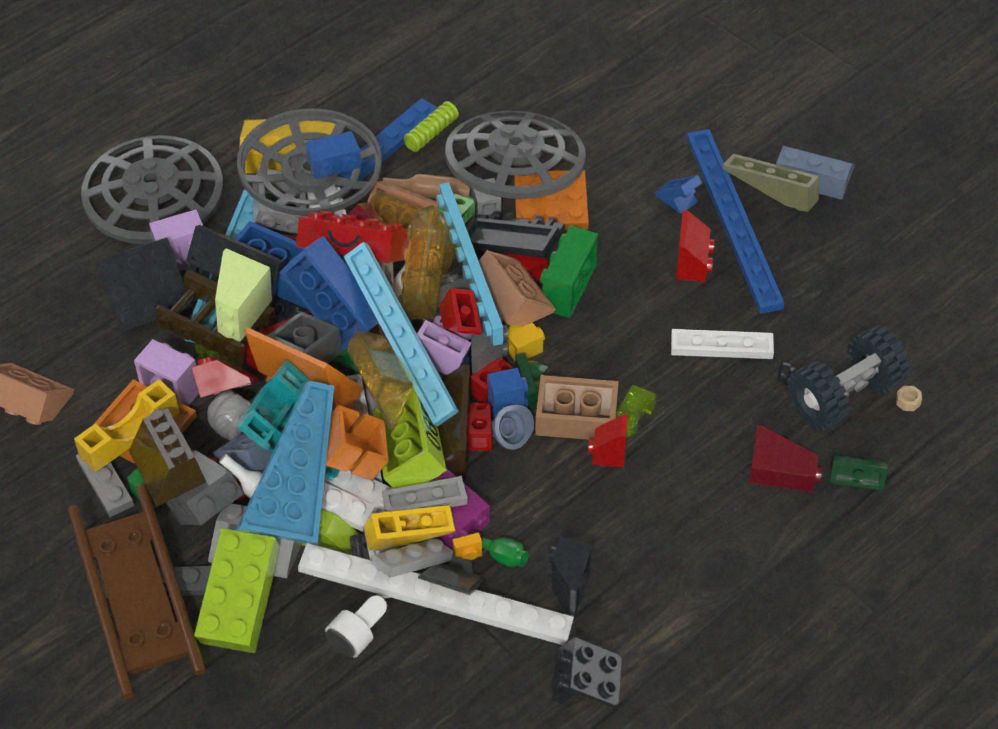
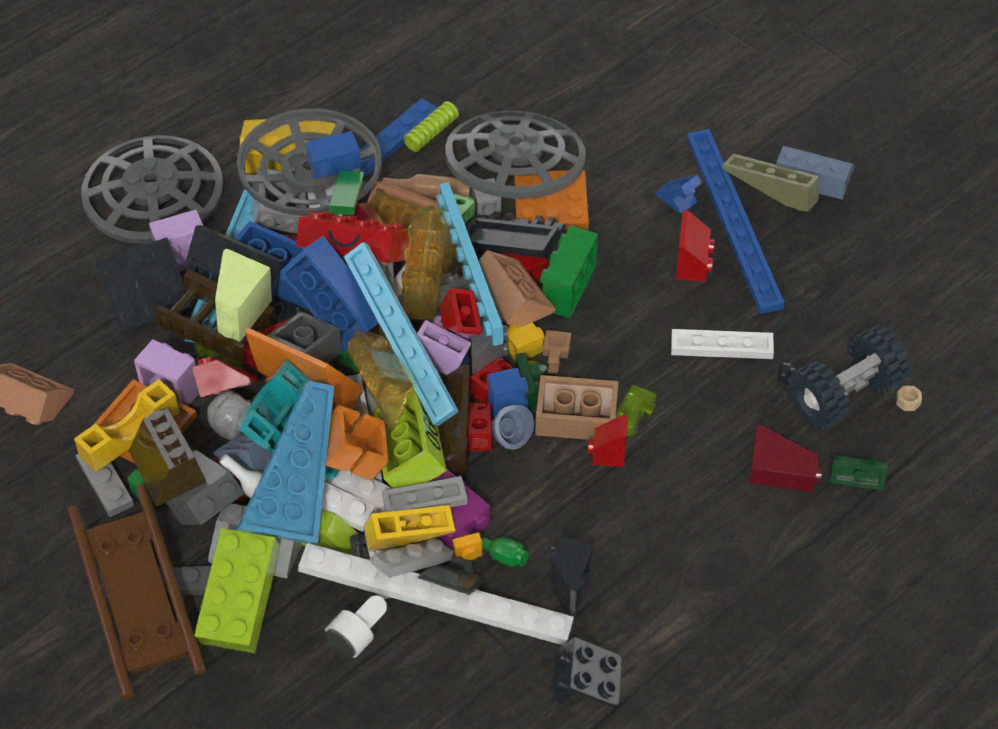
(346, 192): none -> green tile
(556, 347): none -> medium nougat plate

